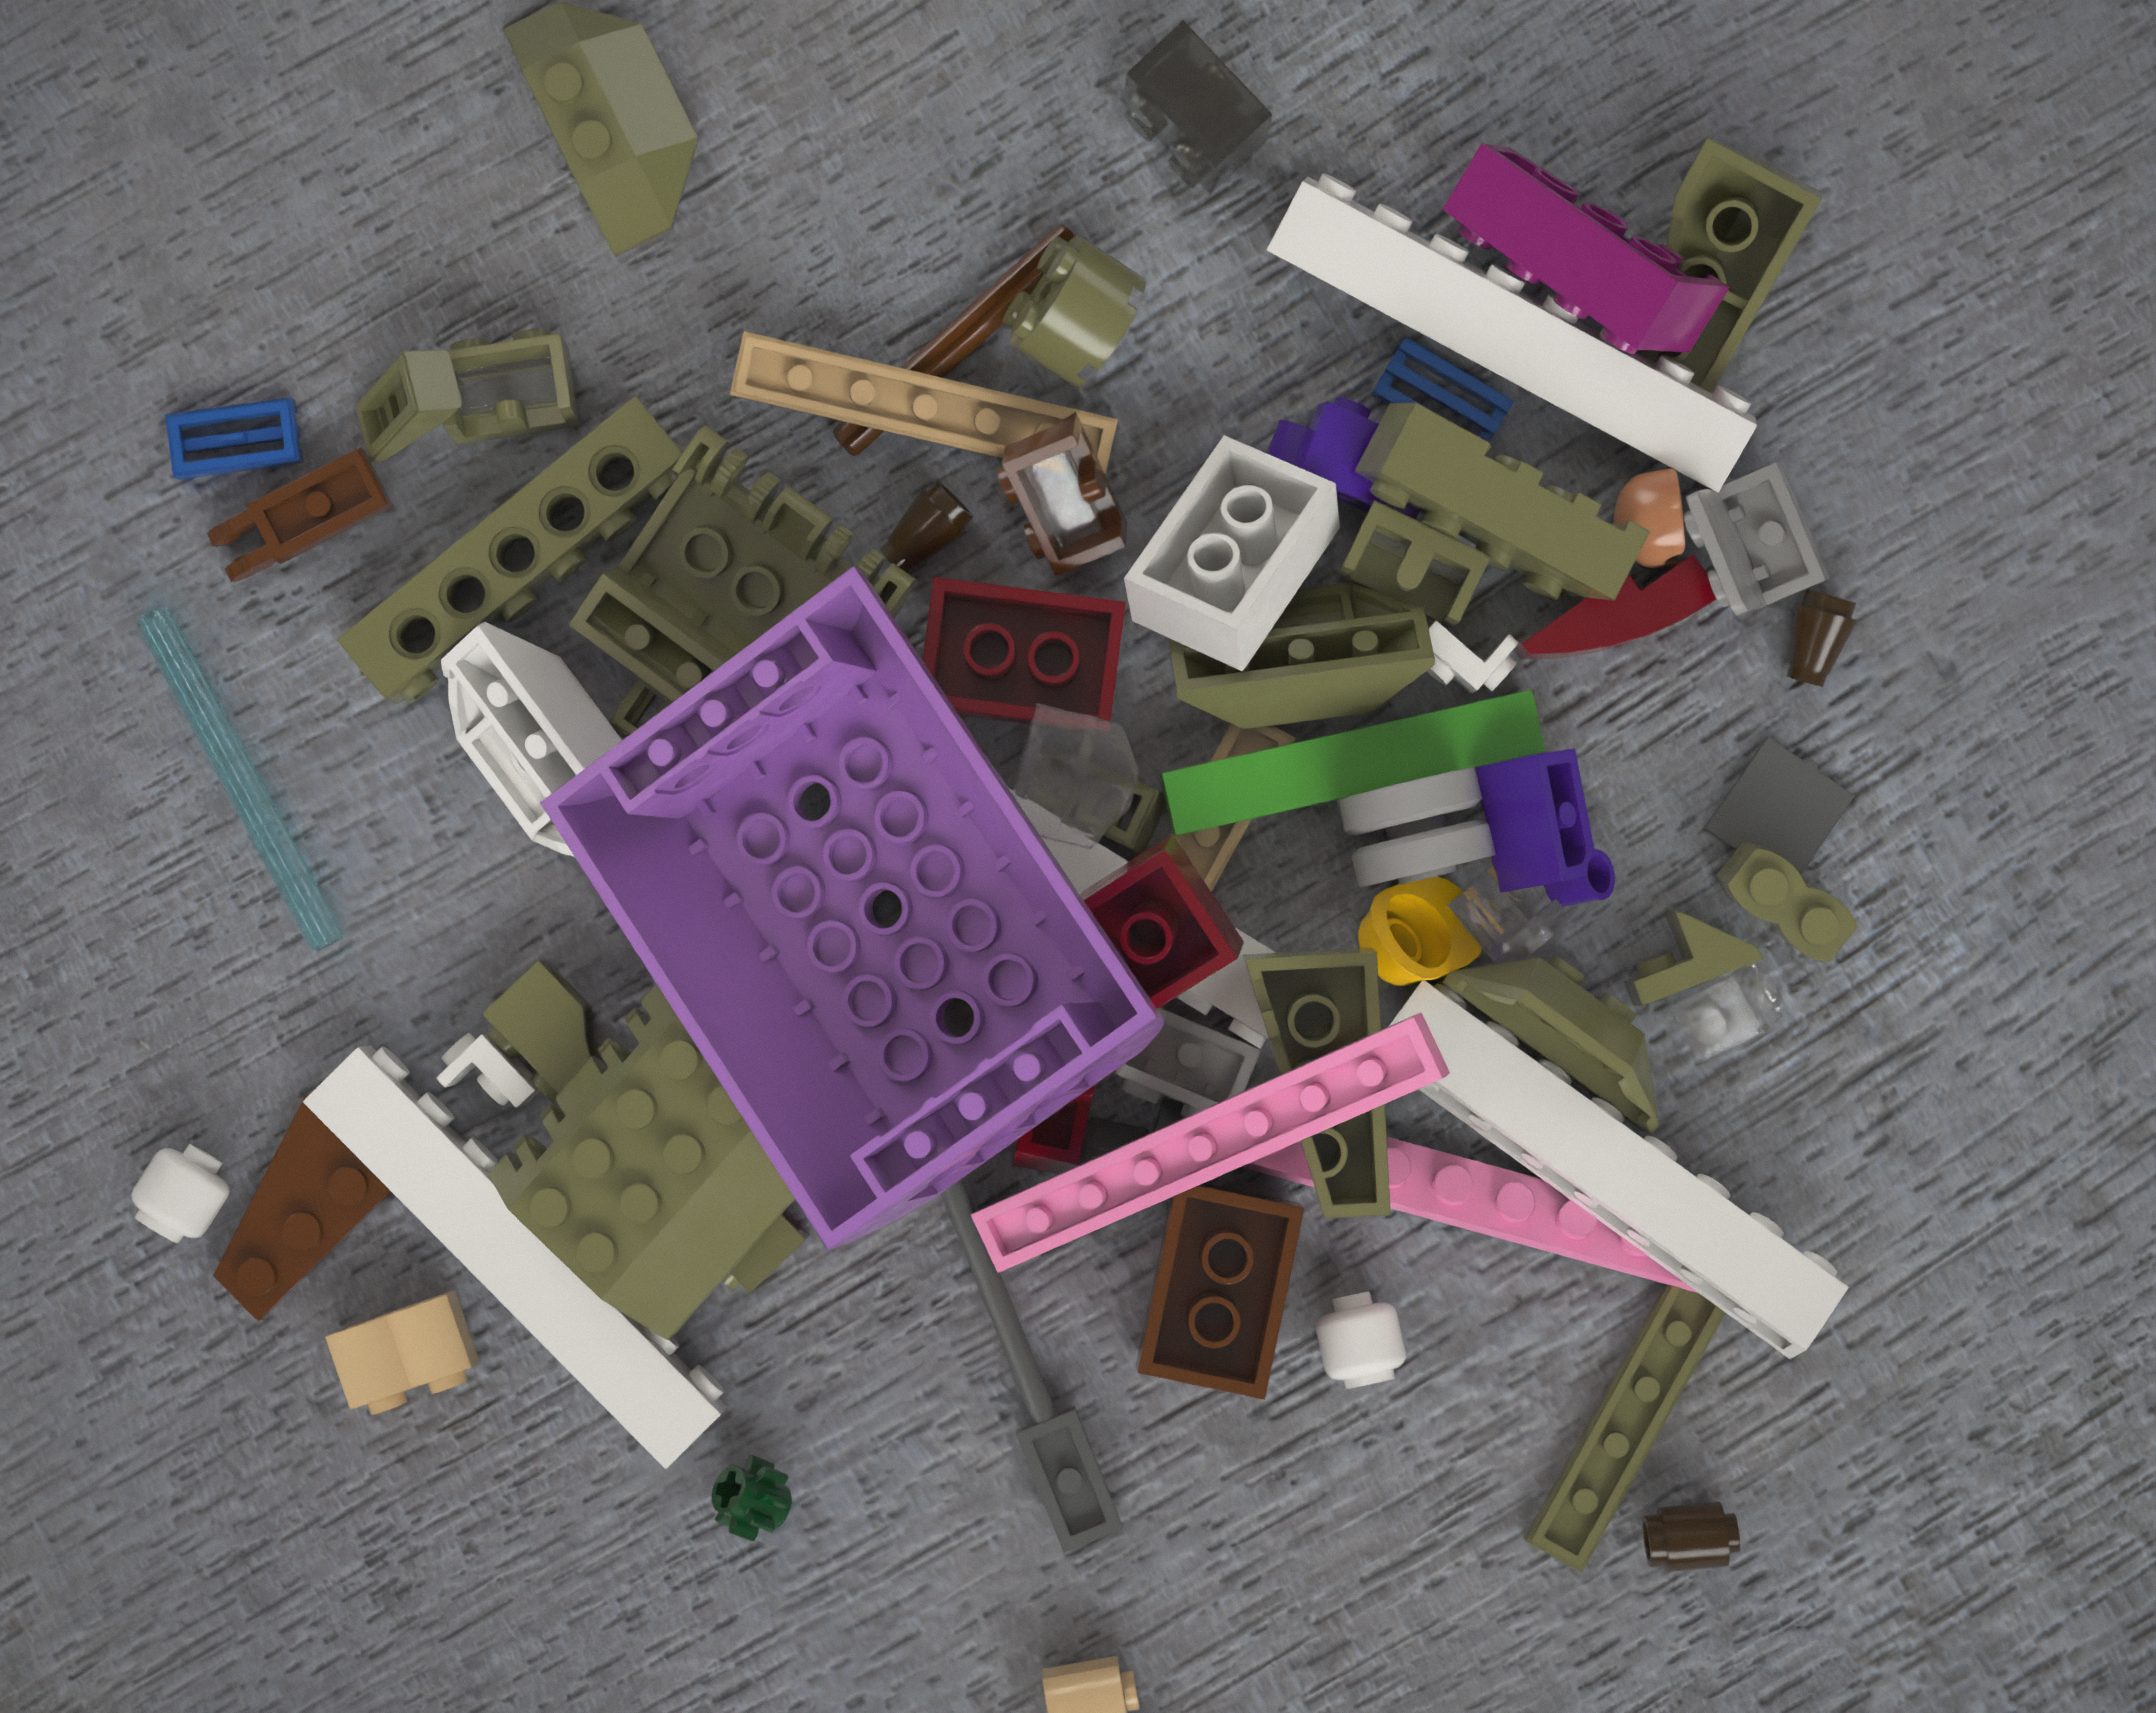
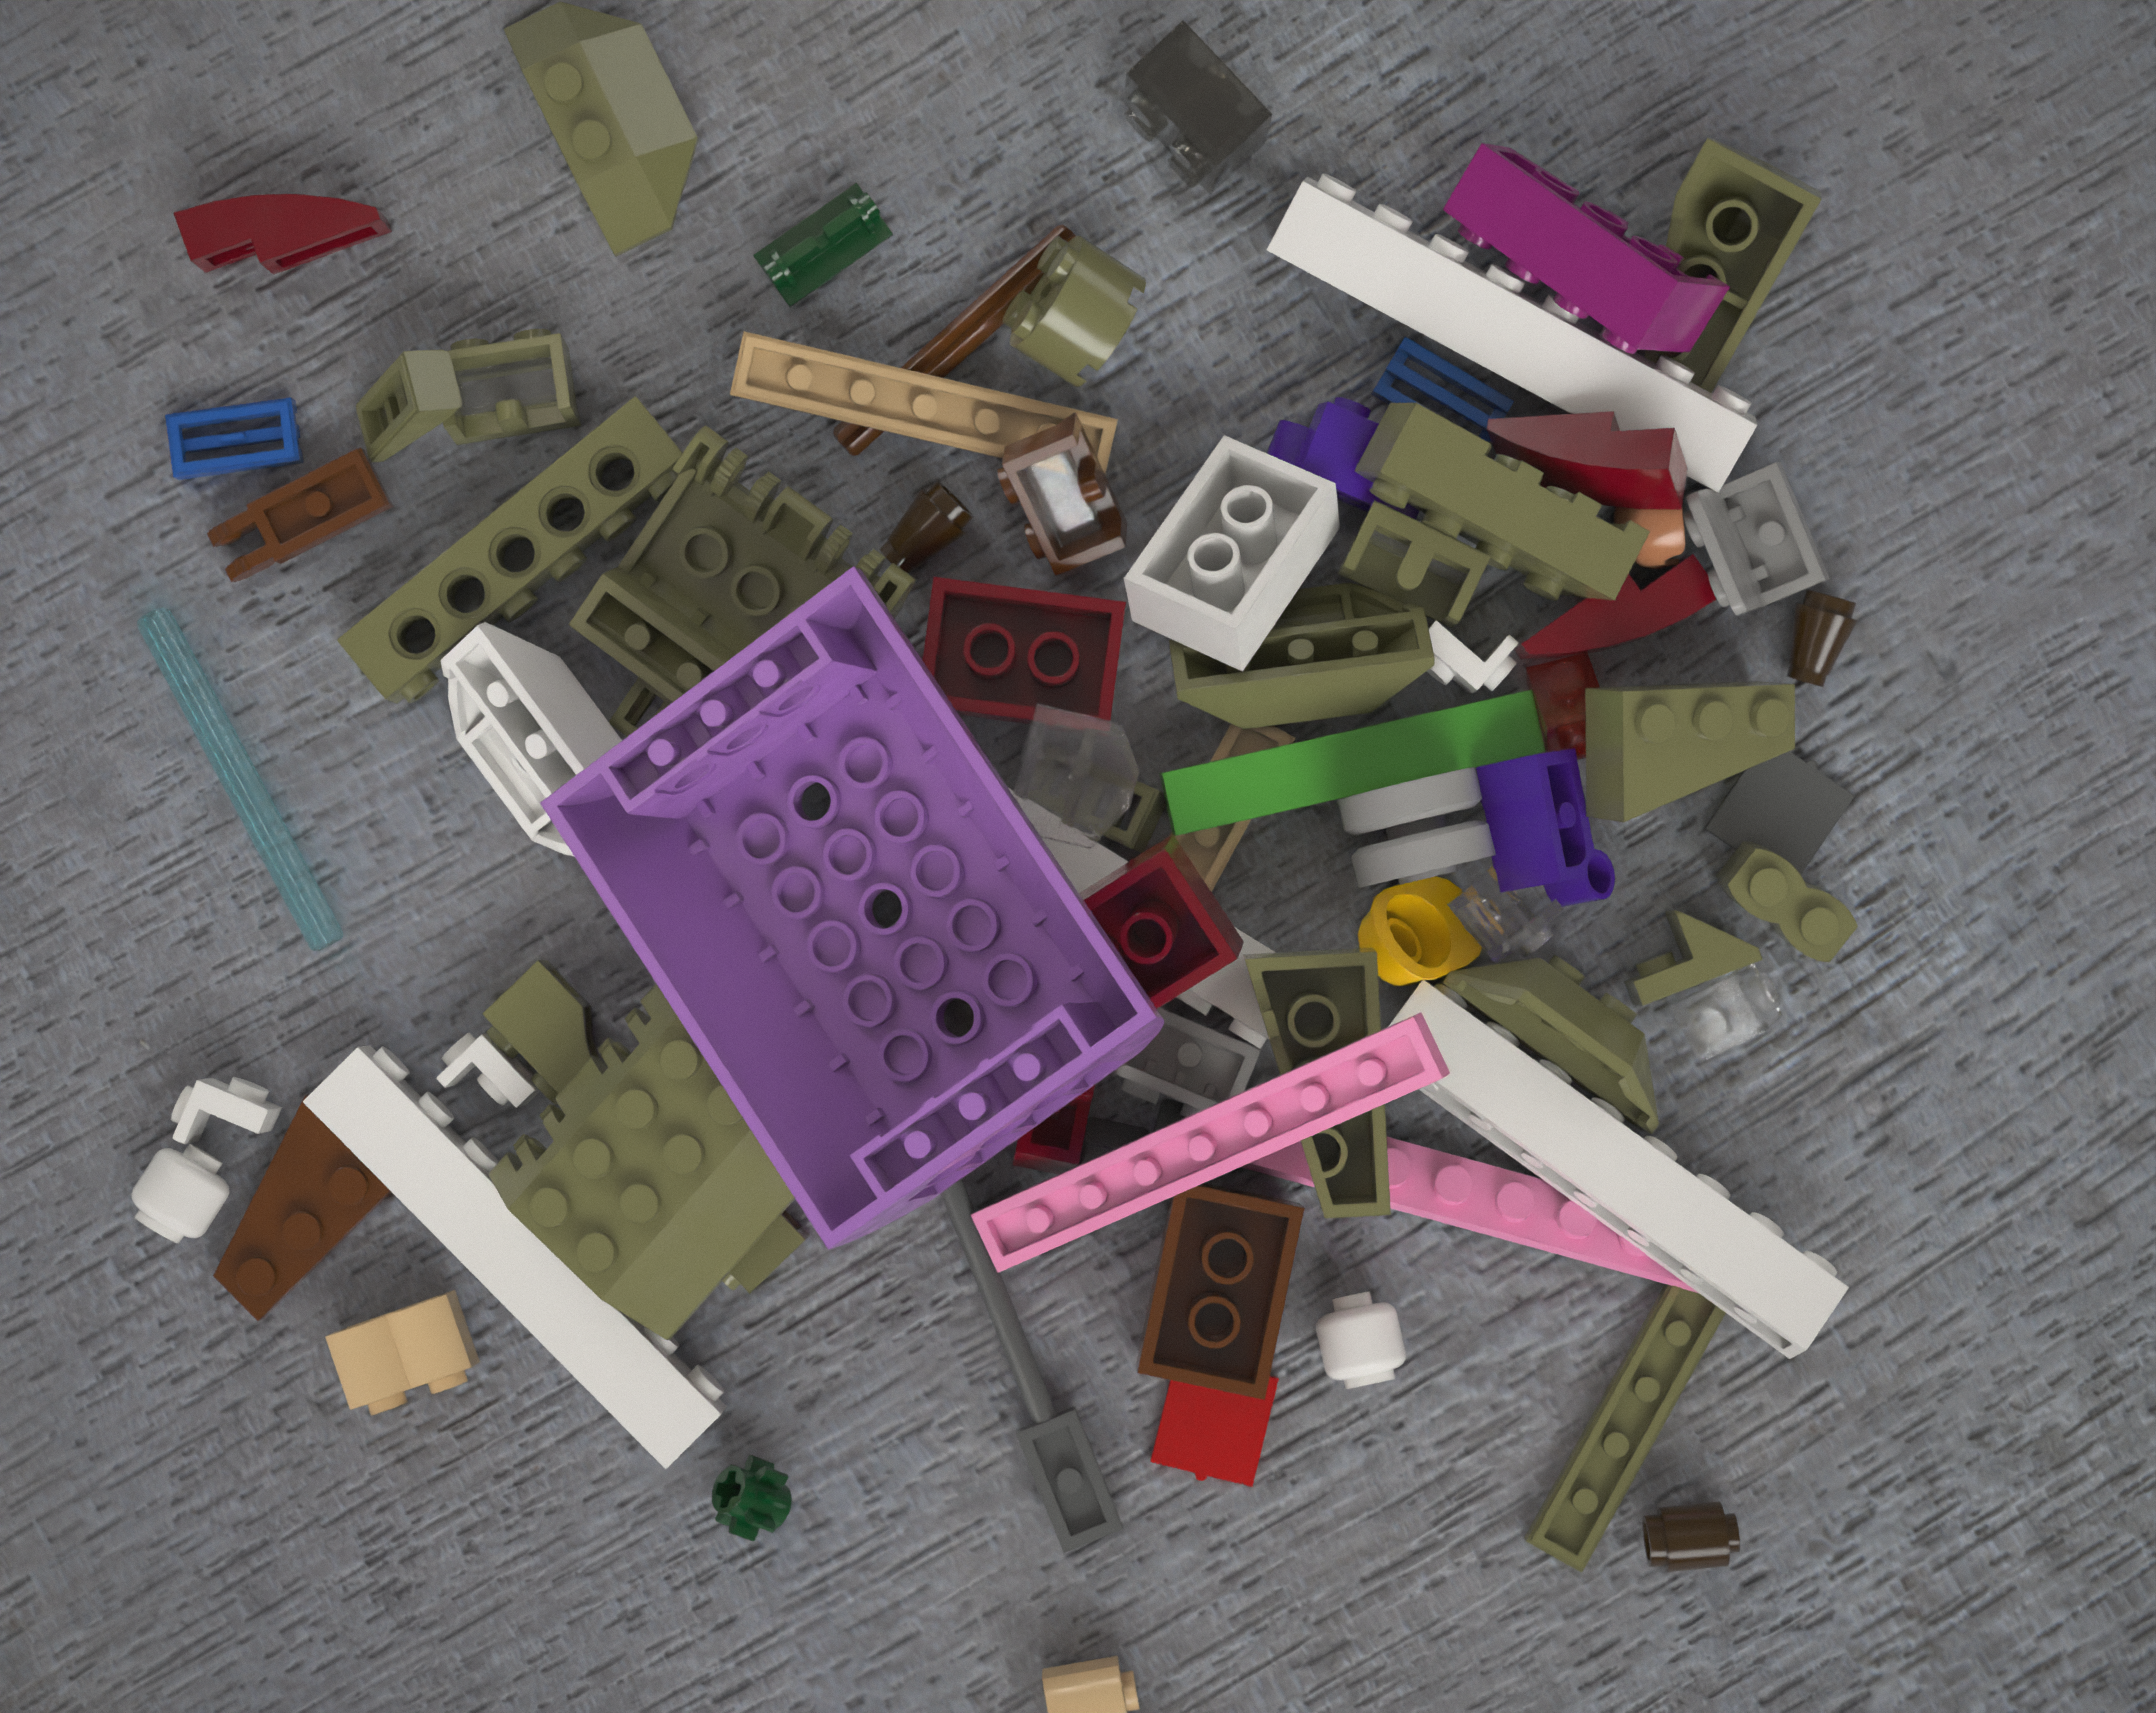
(238, 1103): none -> white bracket
(277, 228): none -> dark red slope
(823, 244): none -> dark green hinge
(1213, 1431): none -> red piece
(1561, 700): none -> clear red bracket
(1596, 458): none -> dark red slope
(1677, 739): none -> olive wedge

